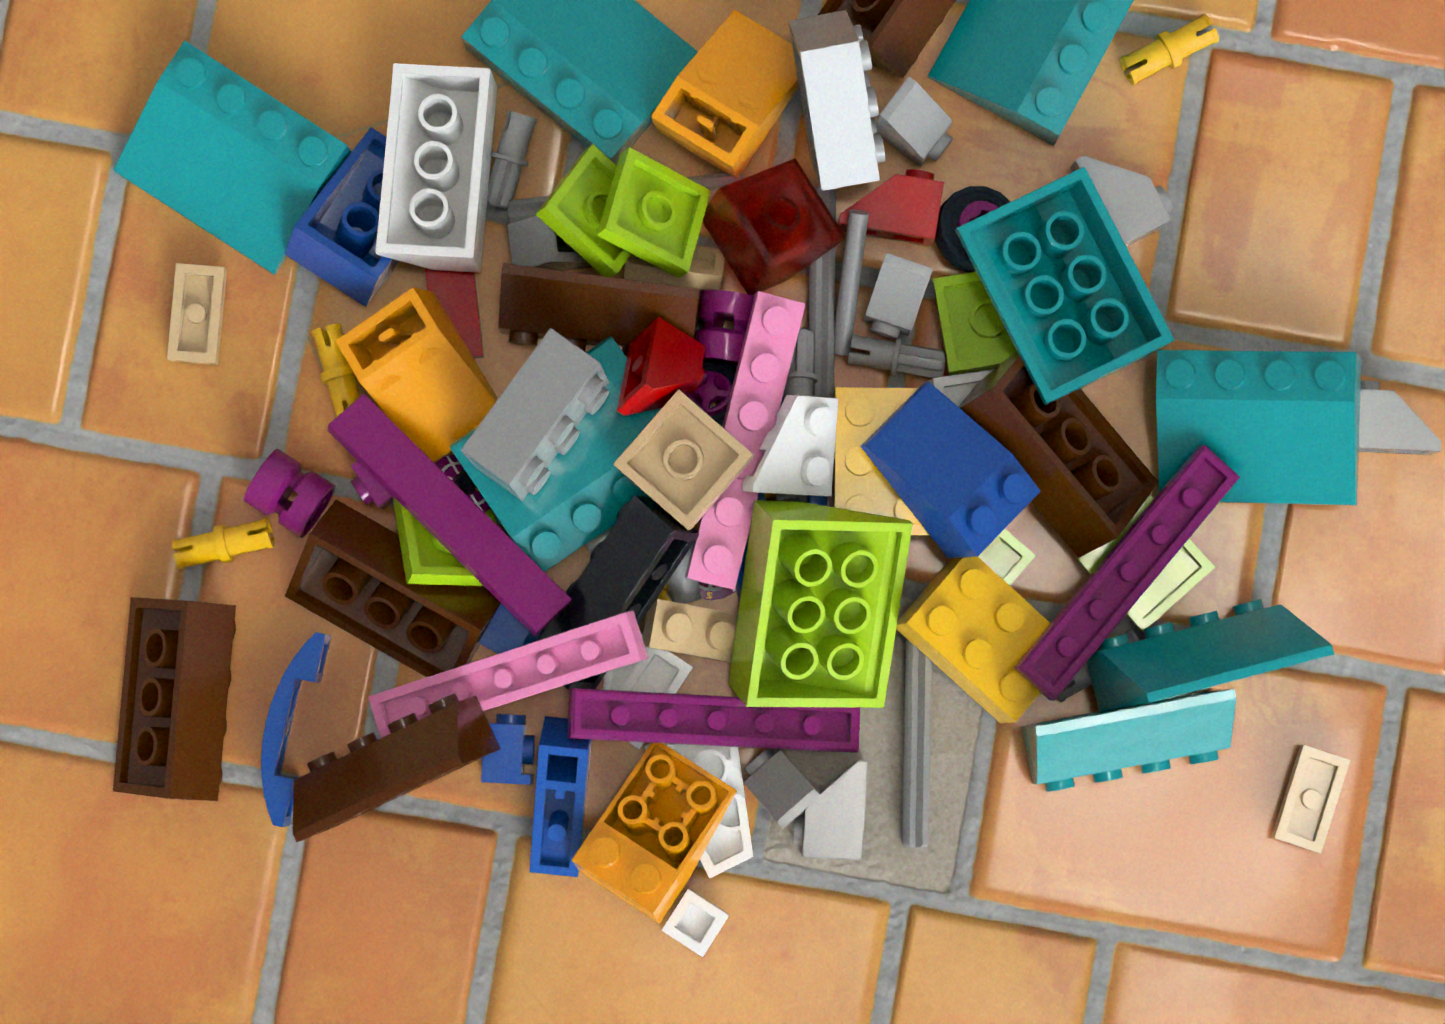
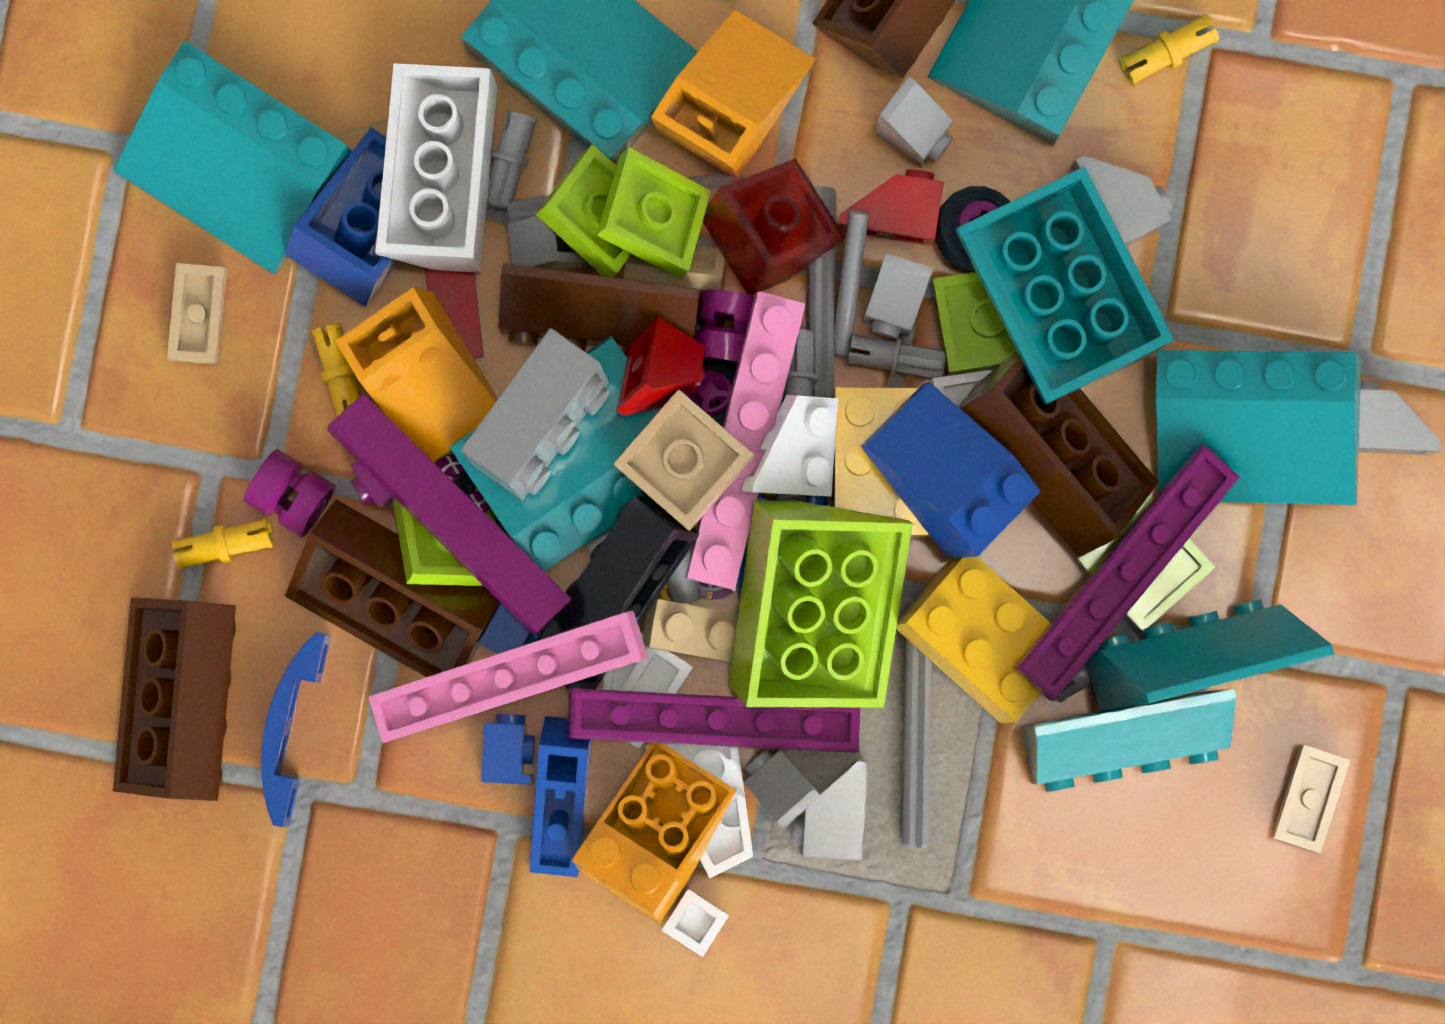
(391, 766): reddish brown slope -> none
(837, 99): brick -> none
(1007, 556): plate -> none

